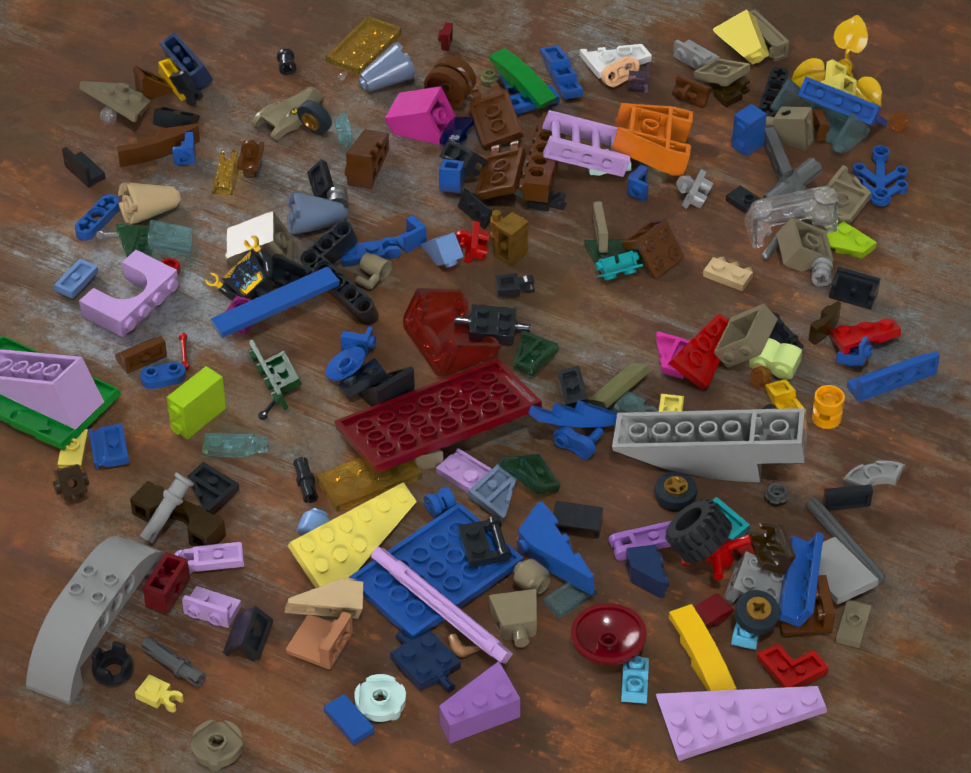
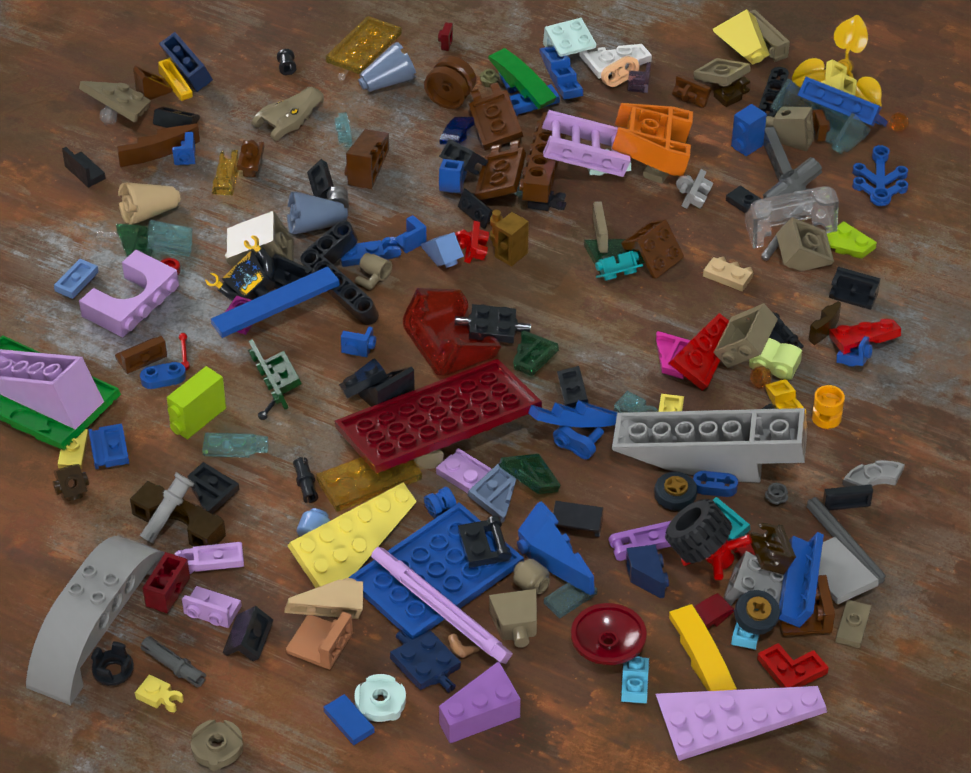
(87, 226): blue beam -> none
(184, 85): black plate -> none
(314, 117): black wheel -> none
(345, 363): blue dish -> none
(420, 114): dark pink slope -> none
(512, 284): black plate -> none
(569, 37): none -> light aqua bracket
(619, 385): olive tile -> none
(638, 183): blue bracket -> none
(692, 54): light grey bracket -> none
(716, 483): none -> blue beam
(821, 271): light grey bush -> none
(850, 193): dark tan wing -> none
(894, 376): blue fence -> none

